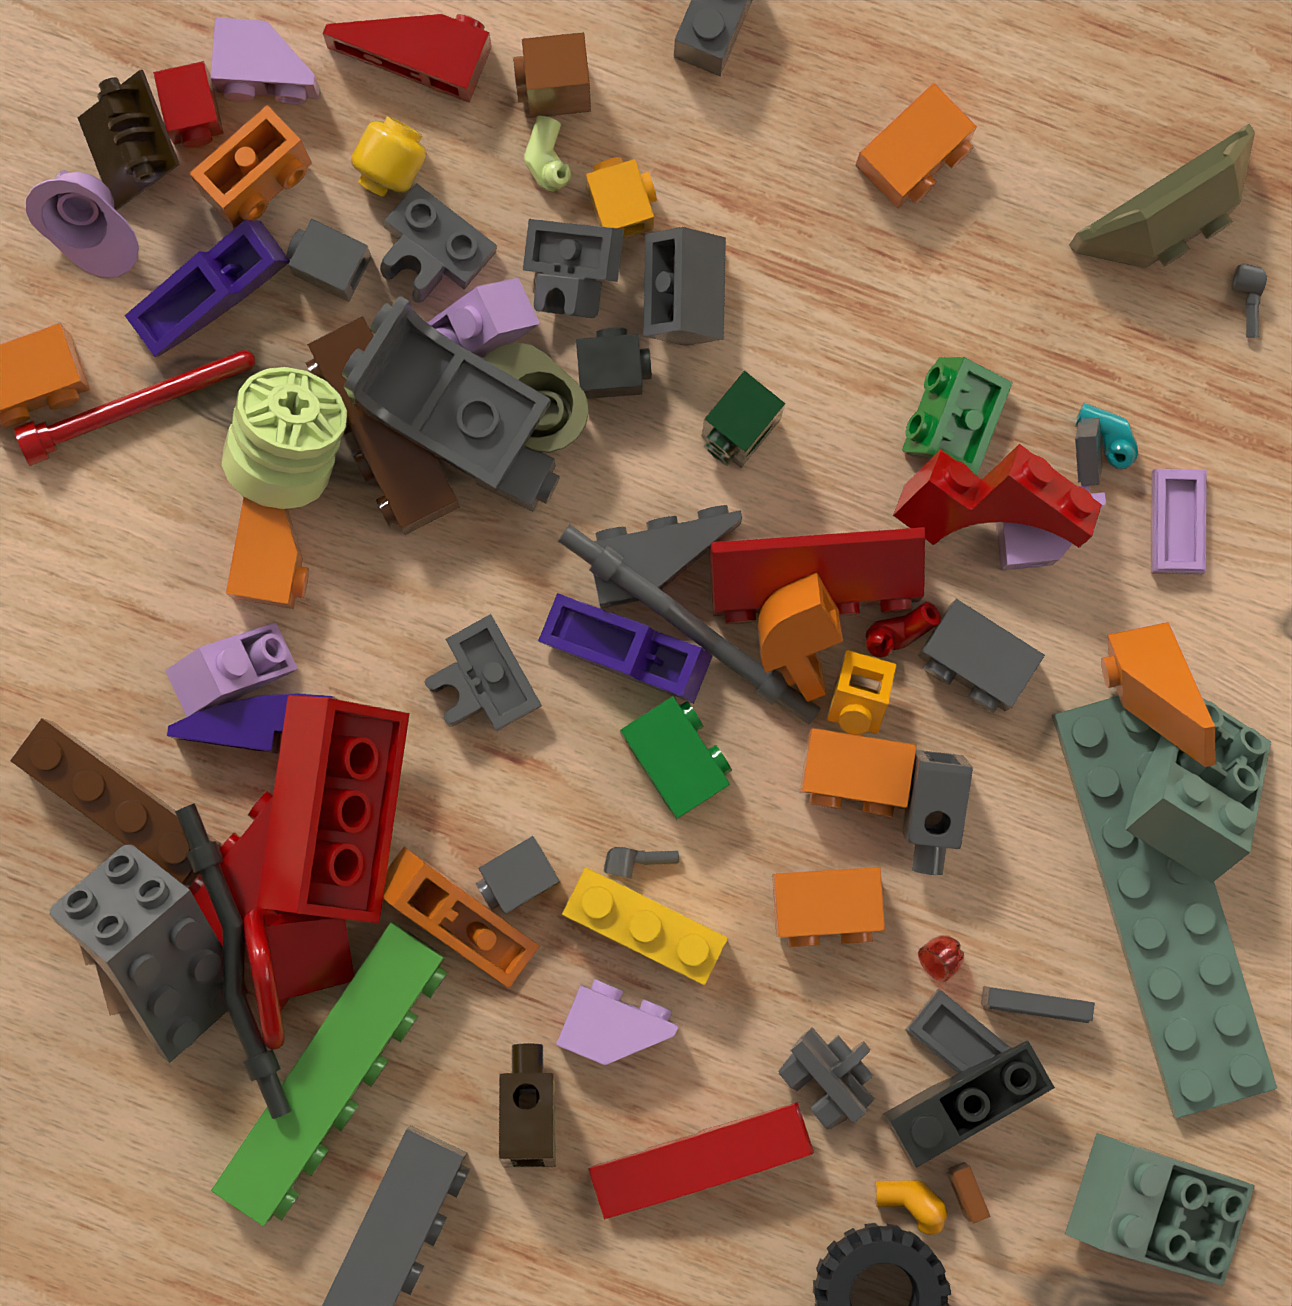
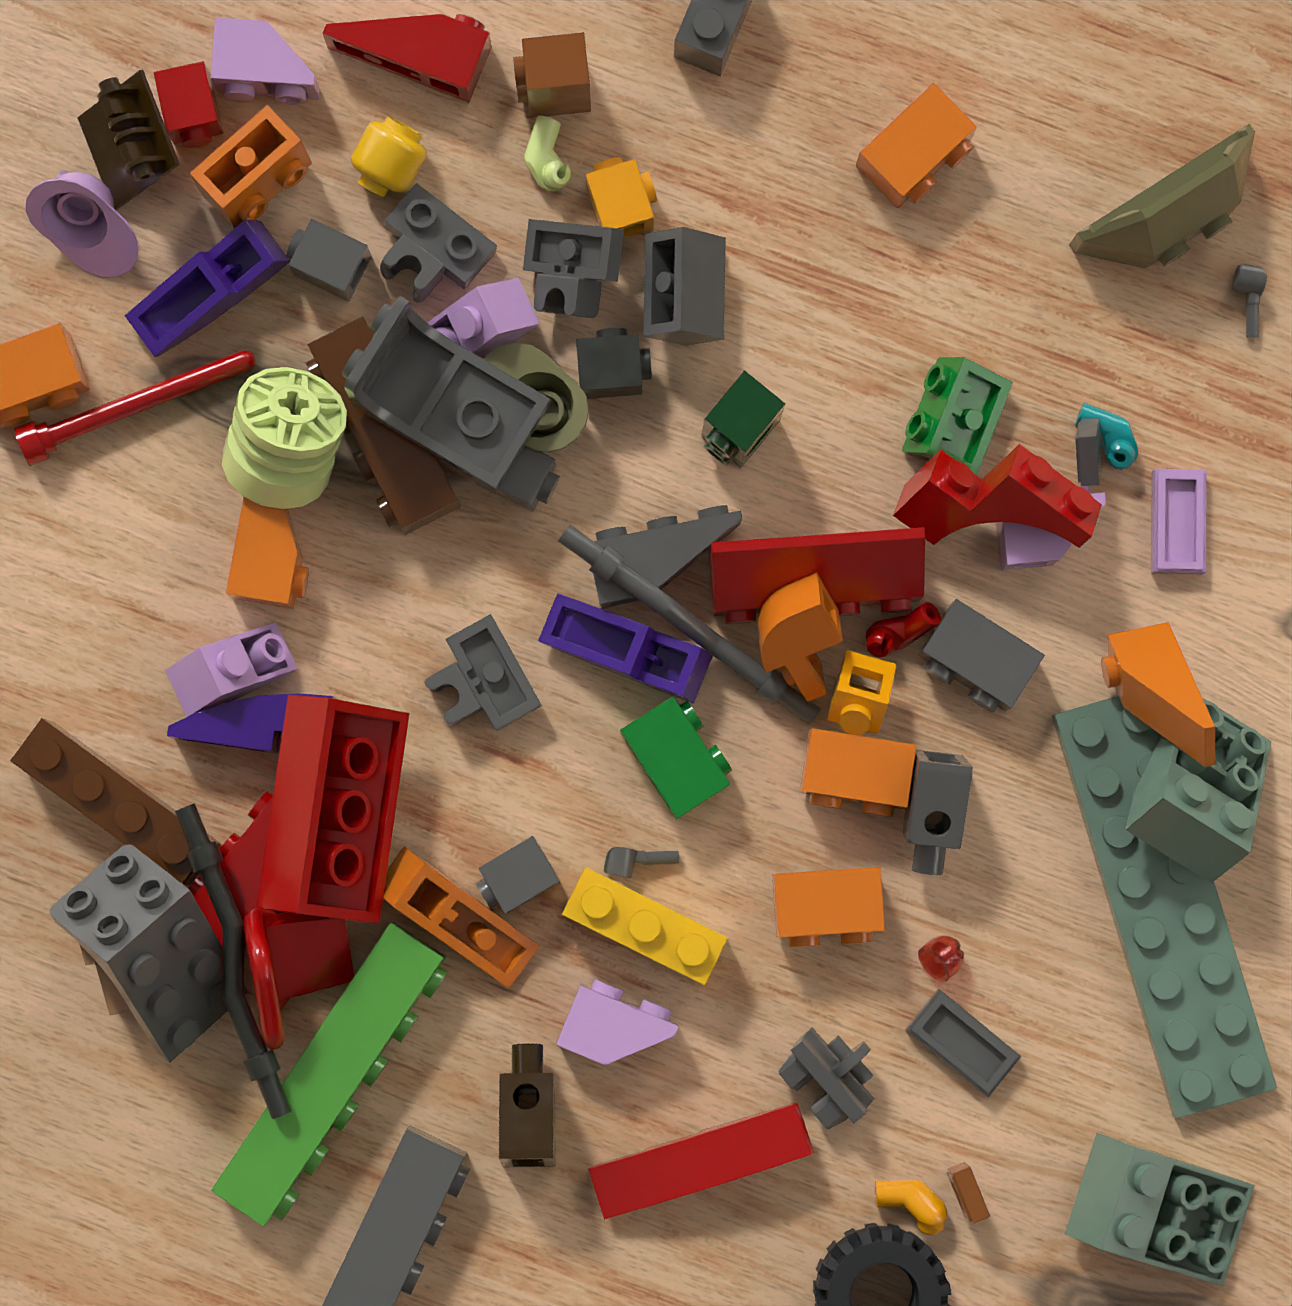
(967, 1103): pearl dark grey slope -> none
(1037, 1004): dark grey tile -> none

